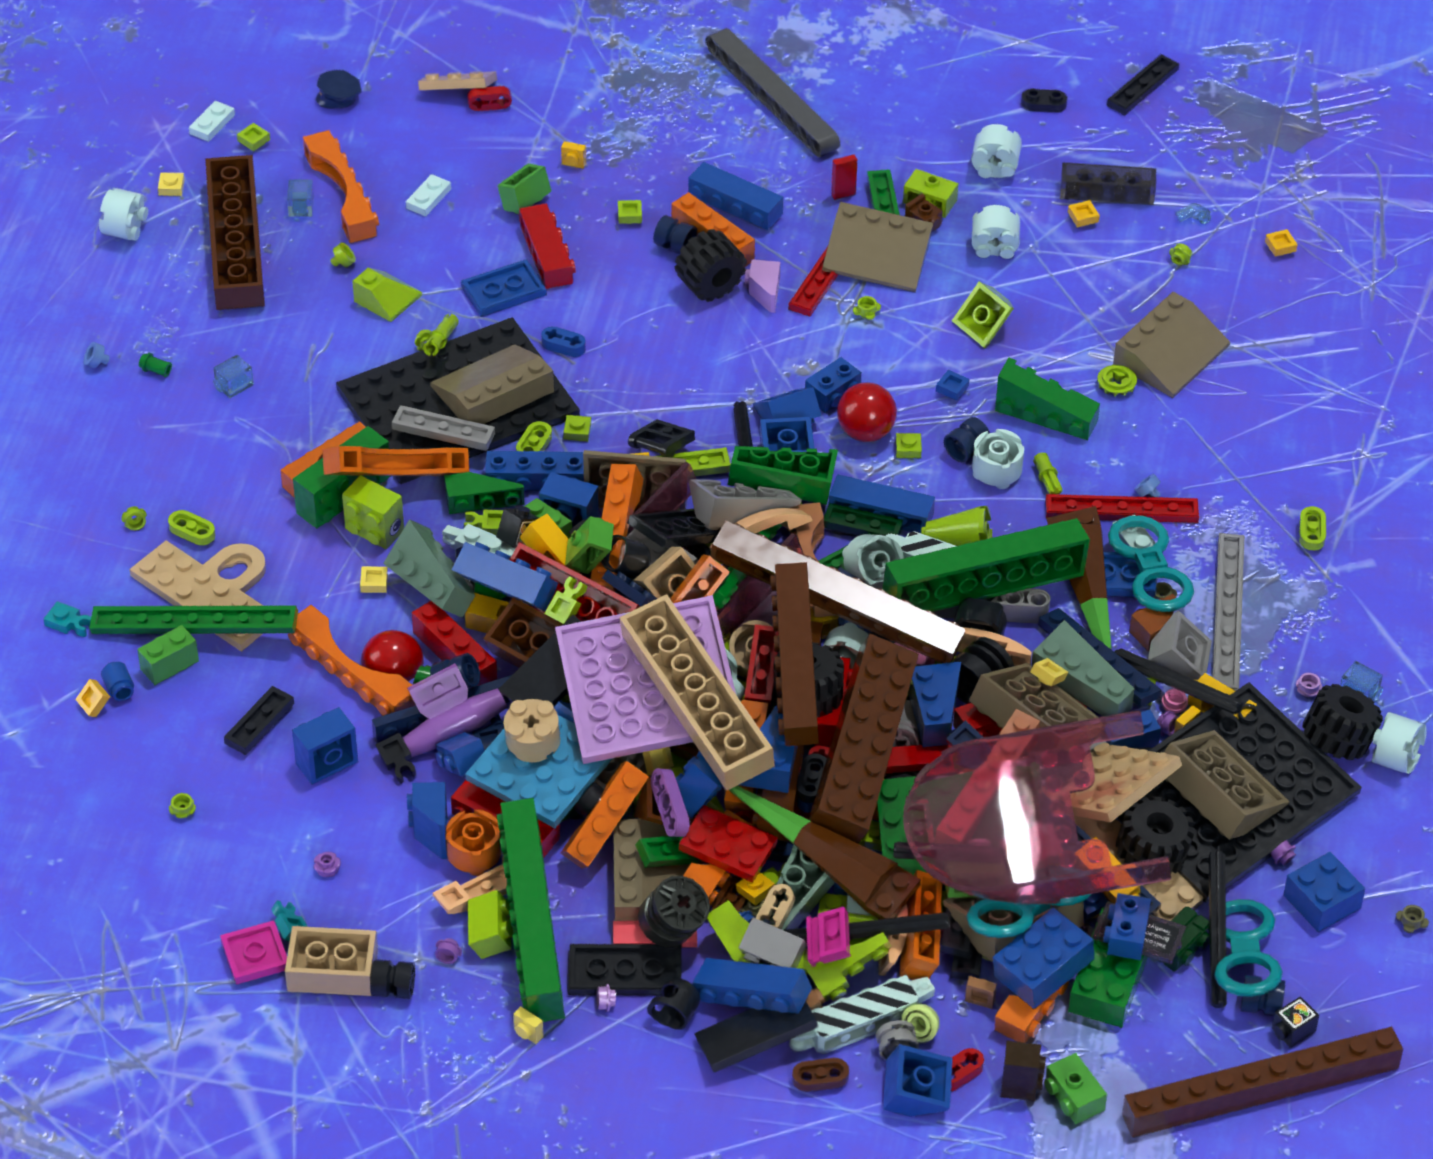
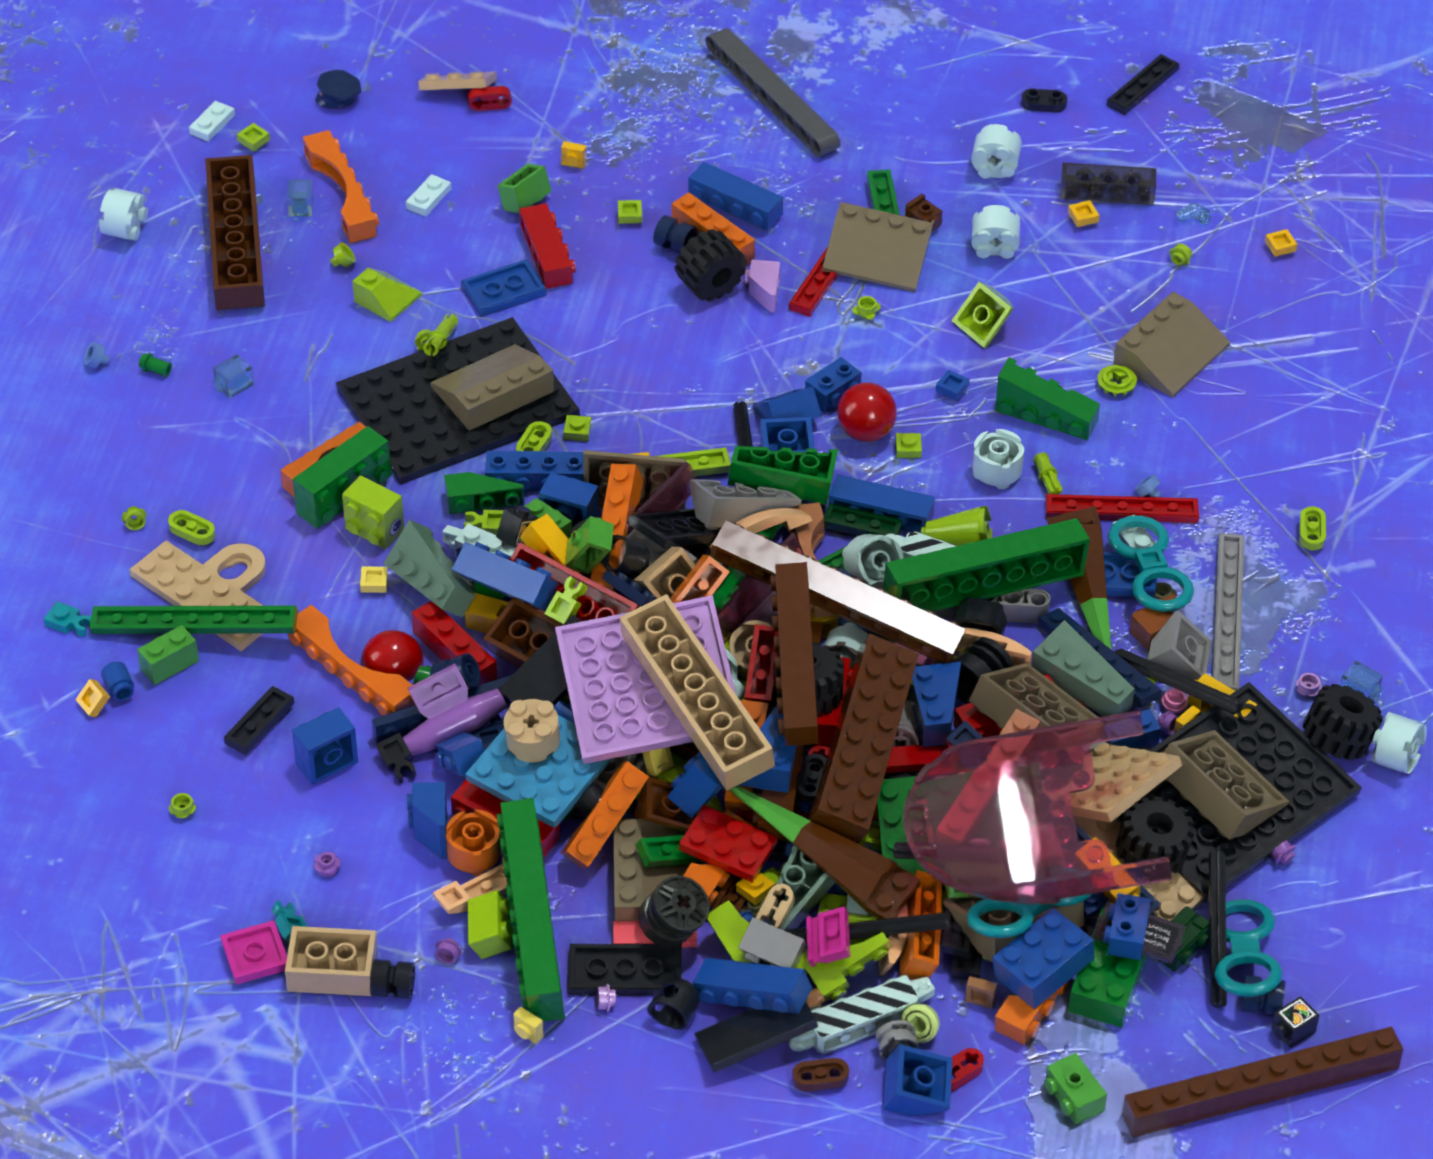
(171, 184): light yellow plate -> none
(394, 462): orange arch -> none
(443, 428): light grey plate -> none
(563, 341): blue beam -> none
(661, 438): black plate -> none
(670, 802): medium lavender beam -> none
(844, 177): red tile -> none
(936, 189): lime brick -> none
(961, 440): dark blue wheel -> none
(1022, 1071): dark brown piece -> none
(1049, 672): light yellow plate -> none
(1324, 891): blue brick -> none
(1412, 912): olive plate -> none

